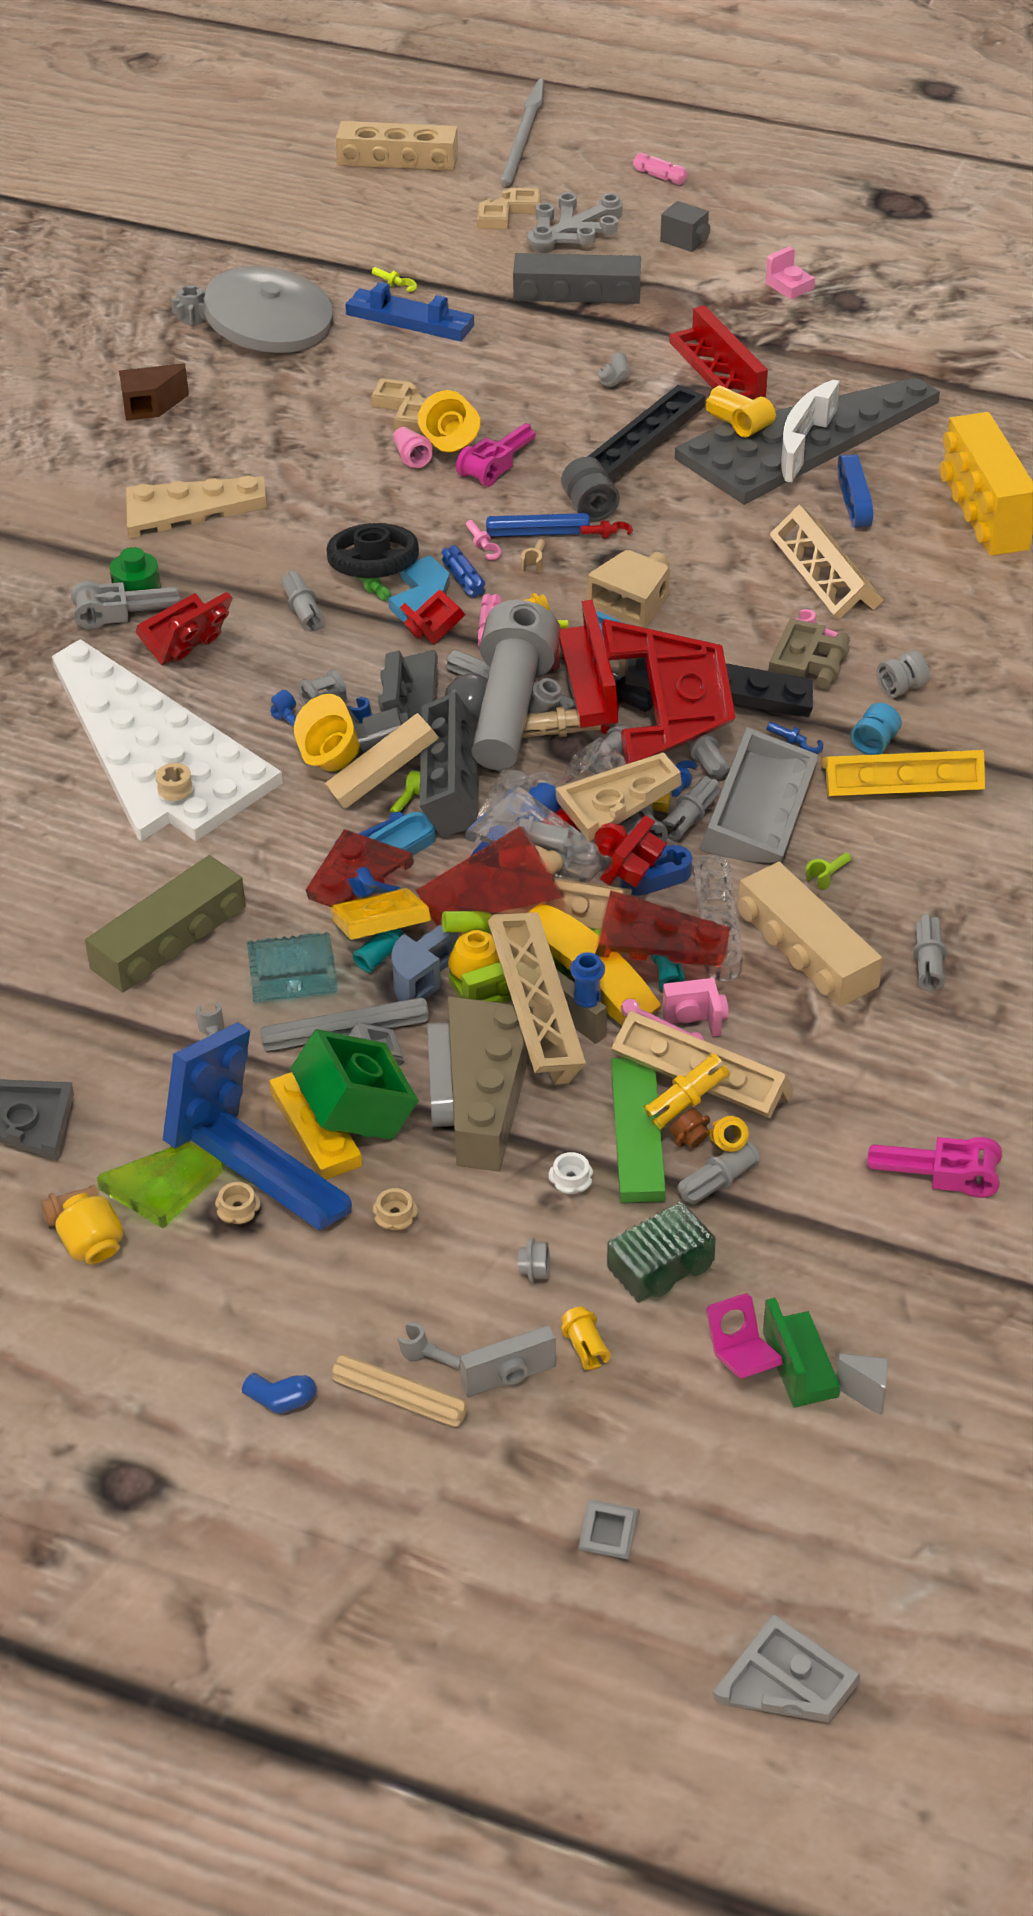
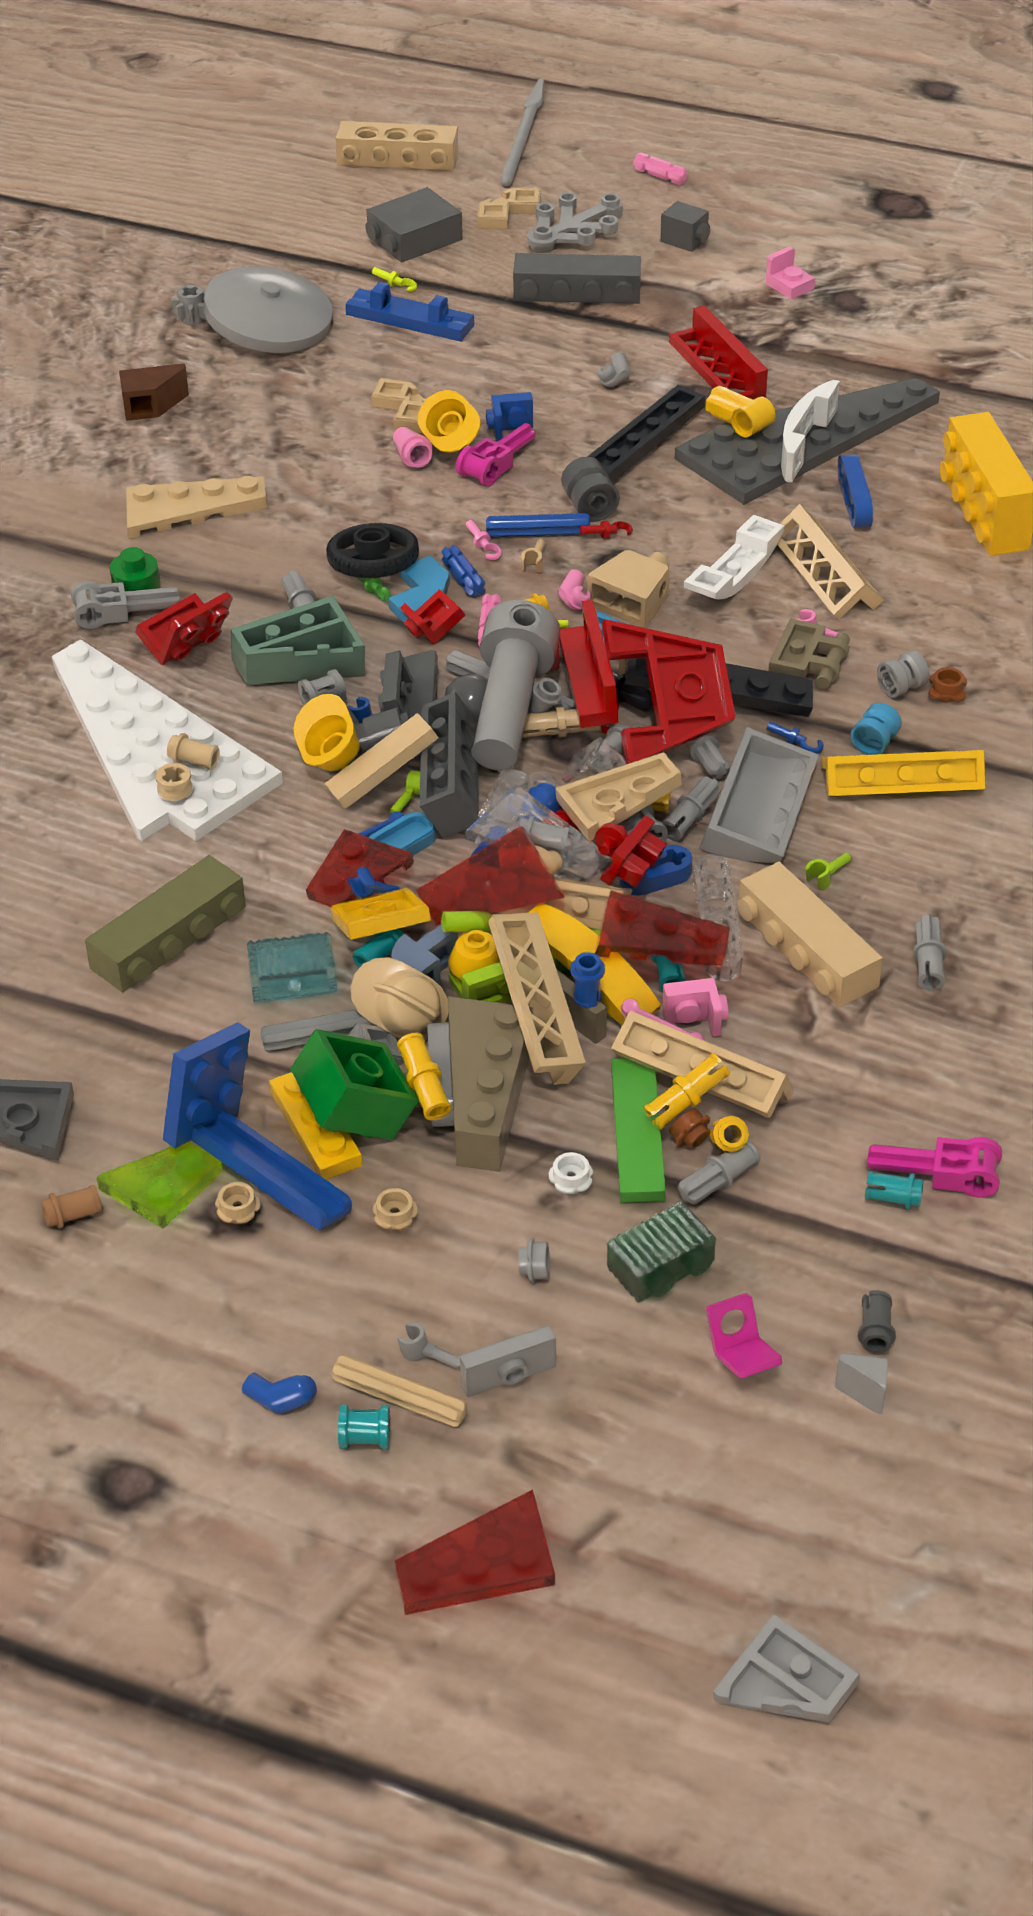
(89, 1228): yellow head -> none
(182, 748): none -> tan pin
(210, 1022): light grey hand -> none
(283, 706): blue hand -> none
(298, 645): none -> sand green wedge
(363, 1426): none -> teal bush
(398, 997): none -> tan piece
(414, 224): none -> dark grey brick
(424, 1076): none -> yellow pin
(479, 1560): none -> clear red wing
(509, 412): none -> blue bracket
(571, 590): none -> bright pink arm
(580, 1327): yellow pin -> none
(609, 1529): light grey slope -> none
(686, 777): blue hand -> none
(739, 564): none -> white slope
(805, 1364): green panel -> none
(876, 1331): none -> dark grey pin
(897, 1189): none -> teal pin
(947, 685): none -> dark orange plate

